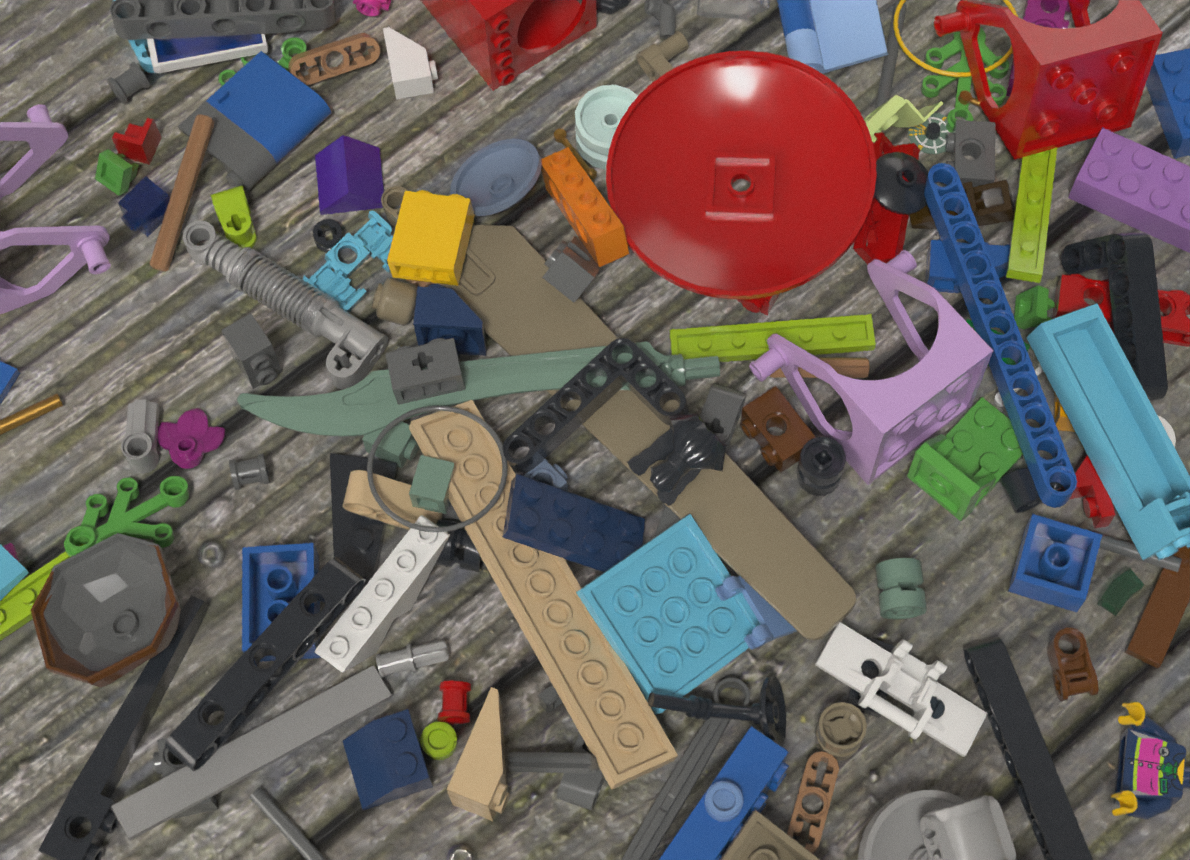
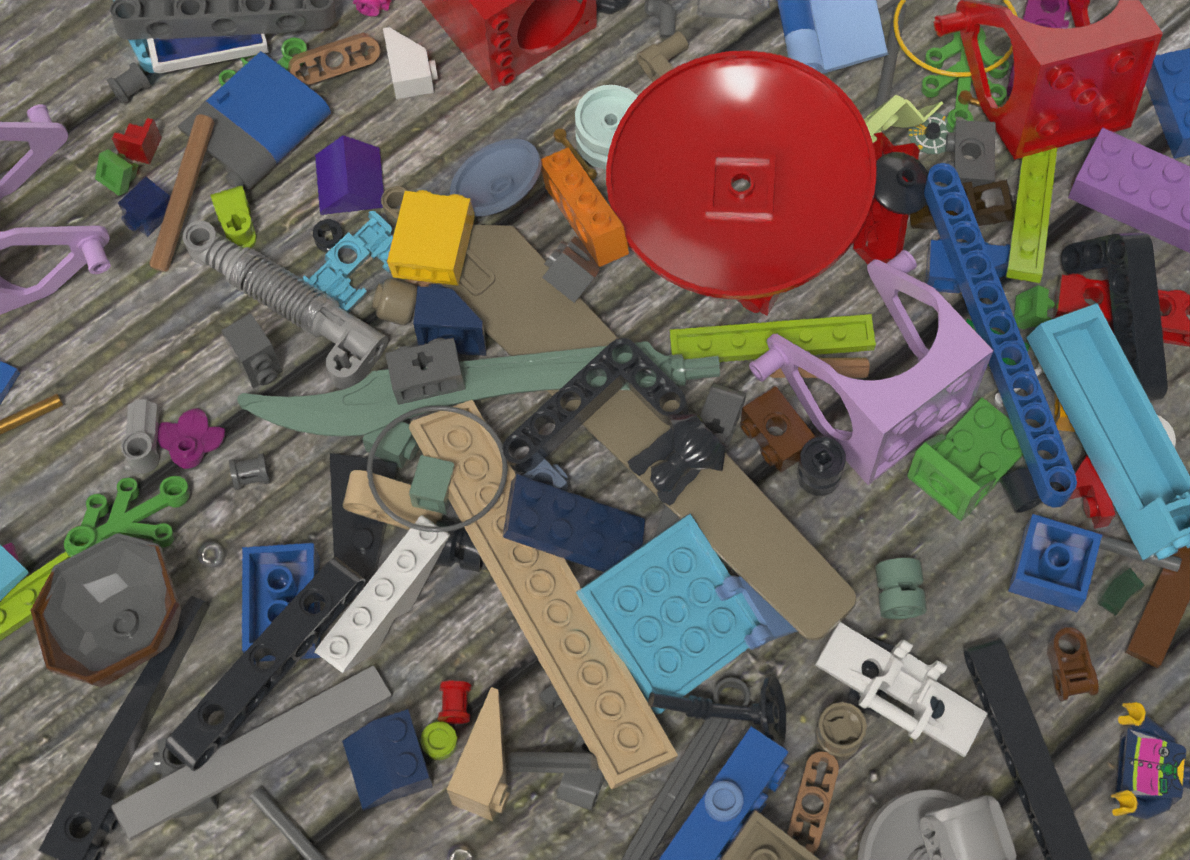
(412, 658): light grey axle -> none

